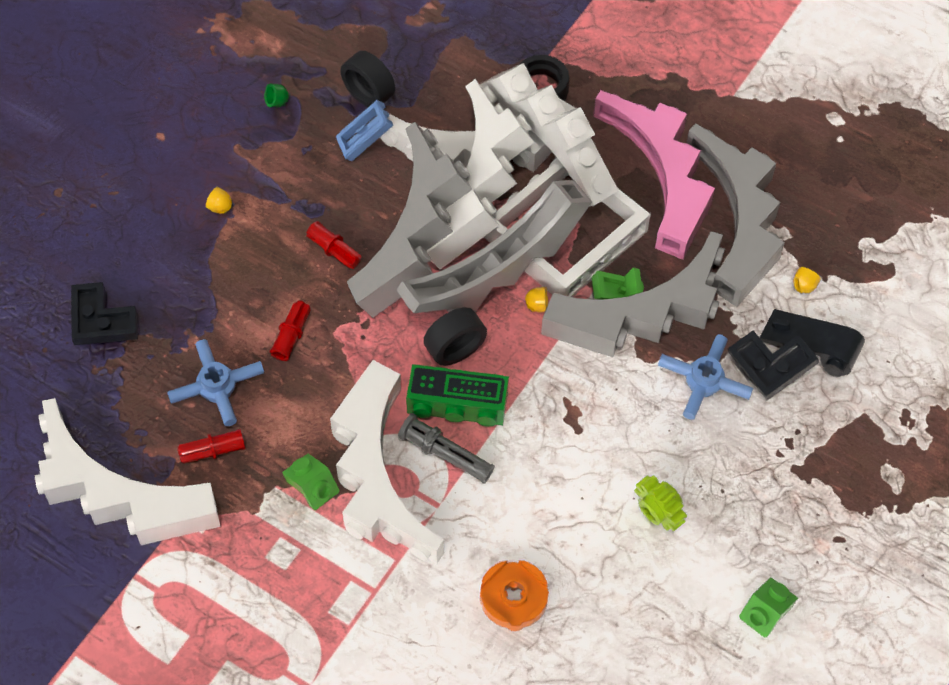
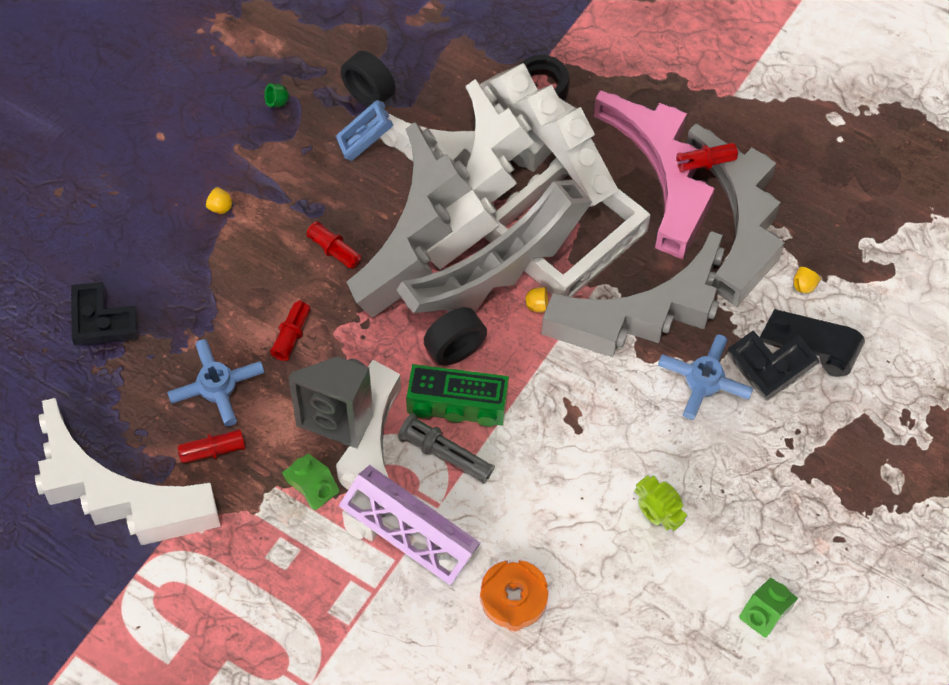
(333, 399): none -> dark grey slope
(414, 513): none -> lavender fence
(616, 286): bright green bracket -> none
(707, 157): none -> red axle

